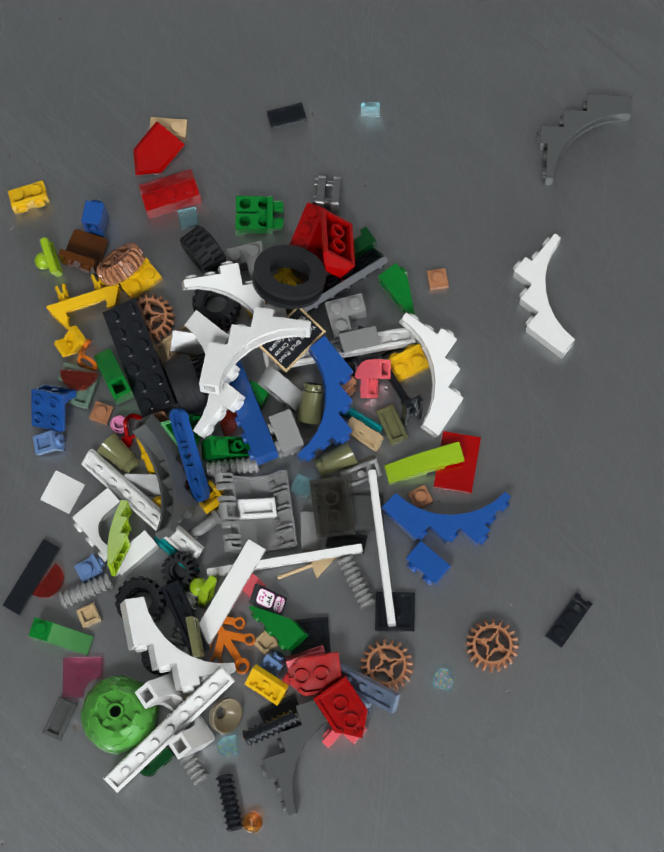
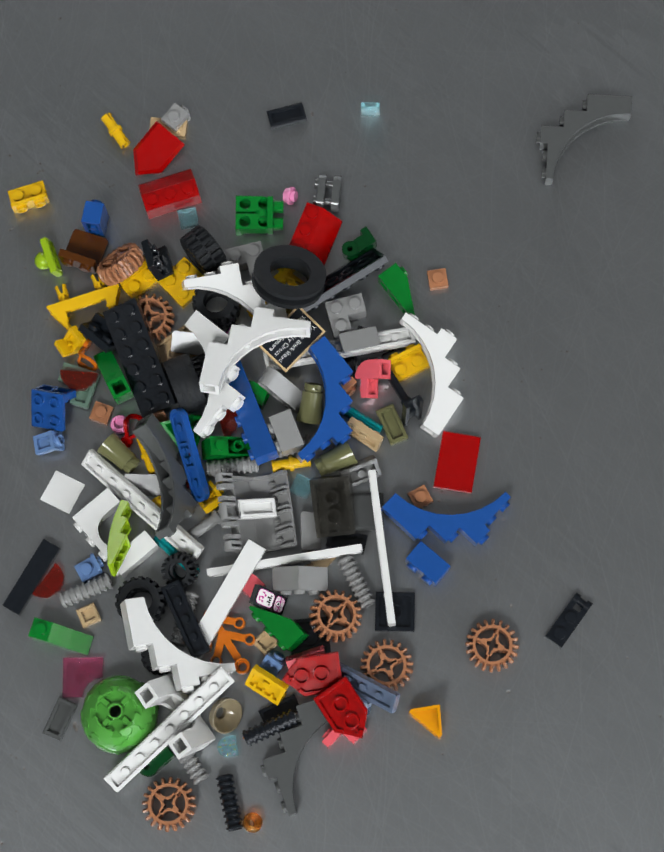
(98, 332): none -> black bracket
(115, 130): none -> yellow pin
(157, 260): none -> black bracket
(162, 811): none -> nougat gear
(173, 285): none -> yellow plate
(176, 116): none -> light grey bracket
(195, 636): olive tile -> none
(203, 589): lime tile -> none
(288, 464): none -> yellow pin
(290, 195): none -> bright pink plate
(299, 579): none -> light grey brick
(329, 611): none -> nougat gear
(337, 244): red slope -> none
(424, 462): lime slope -> none
(429, 718): none -> light orange slope
(443, 680): clear light blue tile -> none
(544, 325): white arch -> none

